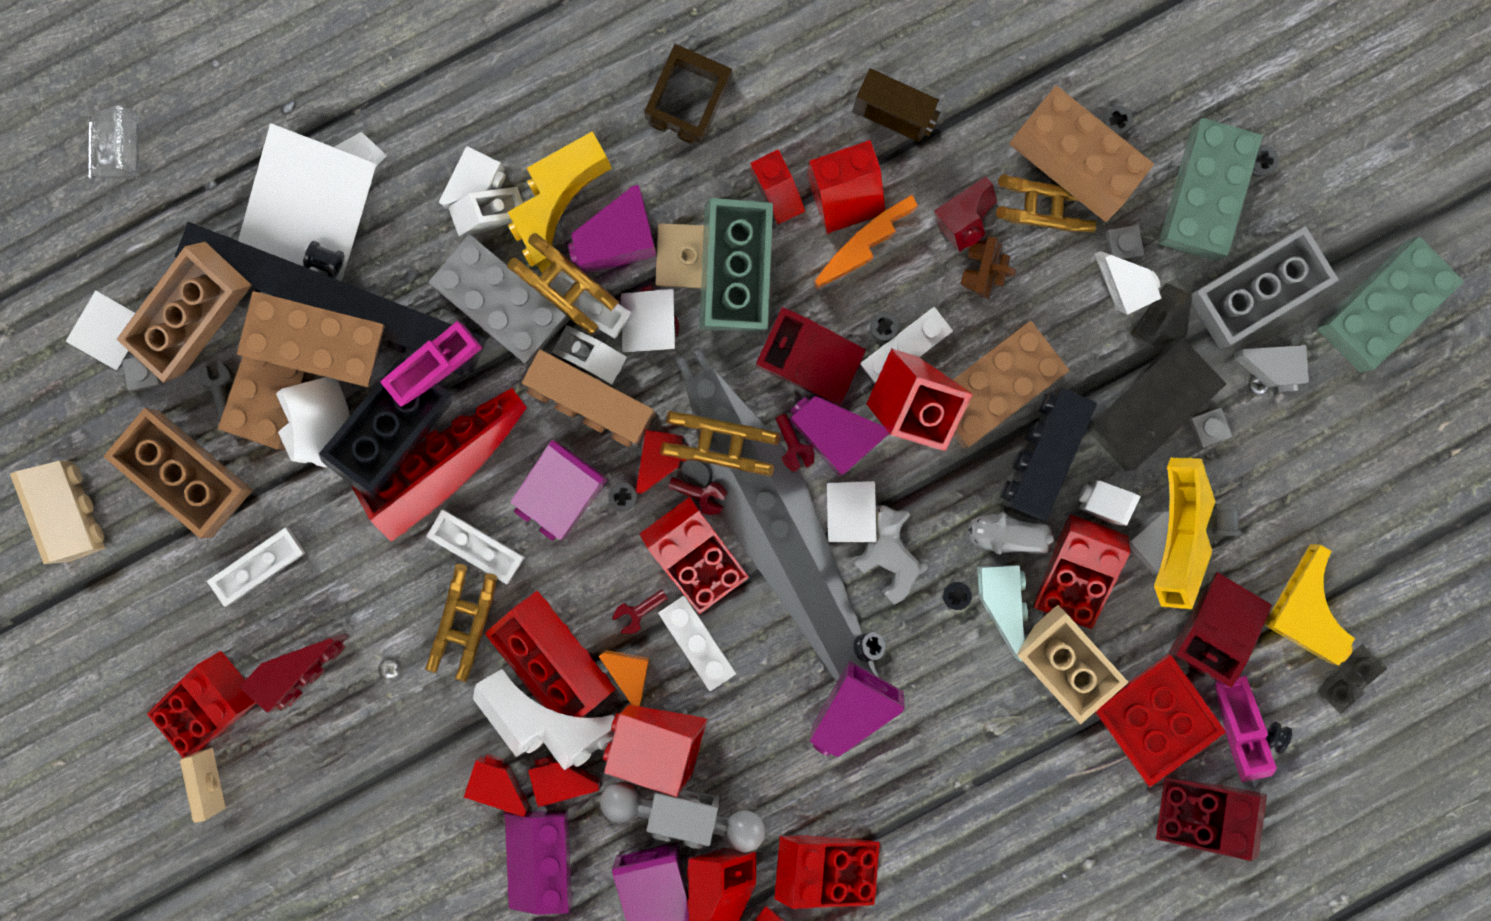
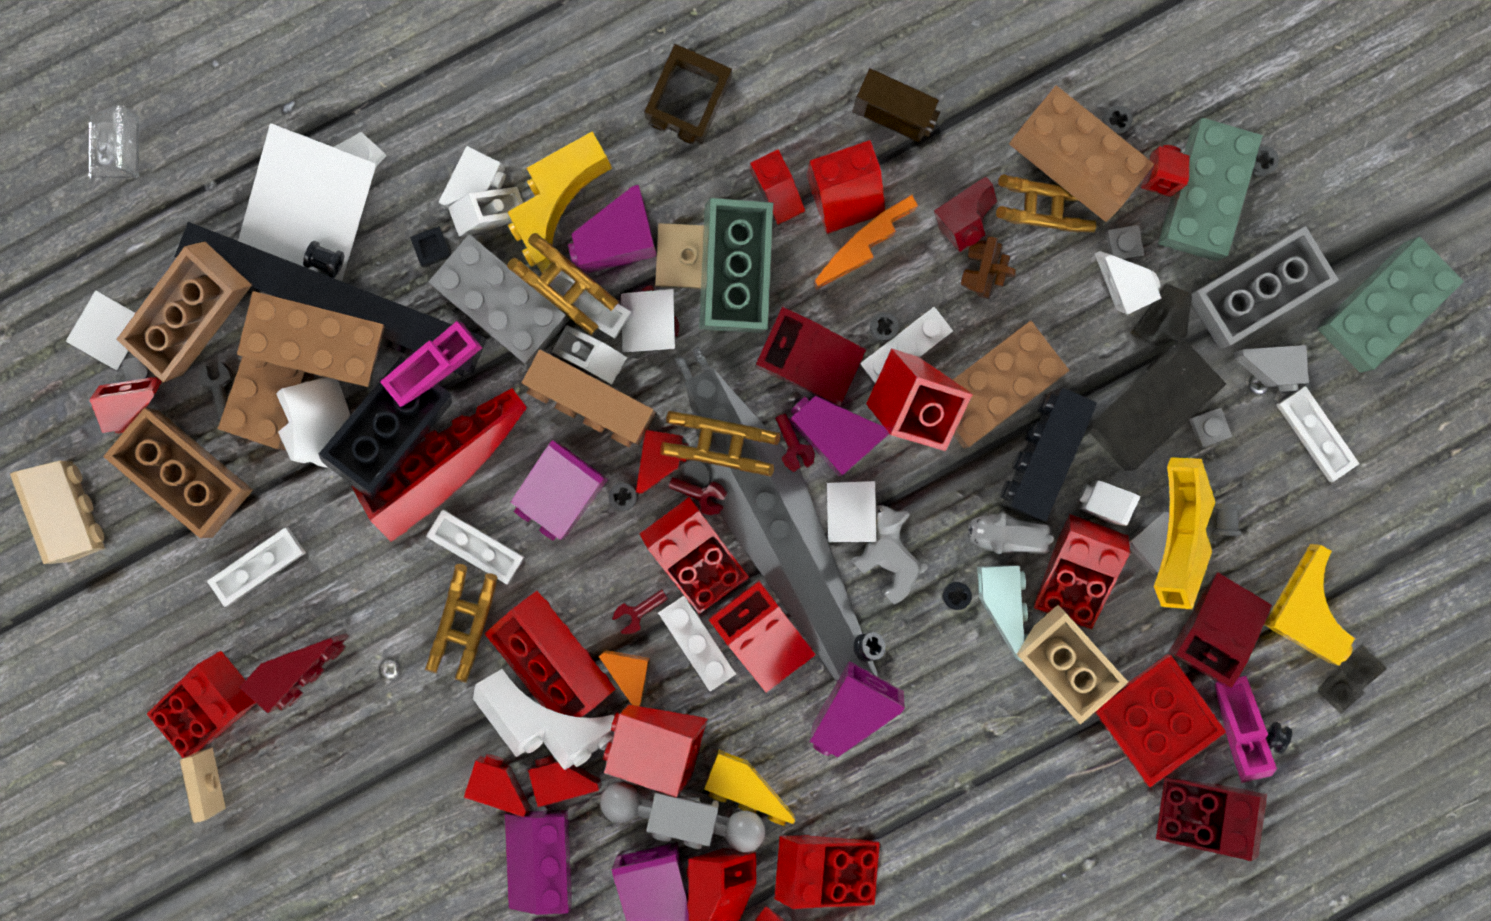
(121, 402): none -> slope
(430, 246): none -> black plate
(740, 782): none -> yellow slope
(761, 636): none -> red slope
(1169, 171): none -> red slope
(1317, 434): none -> white plate

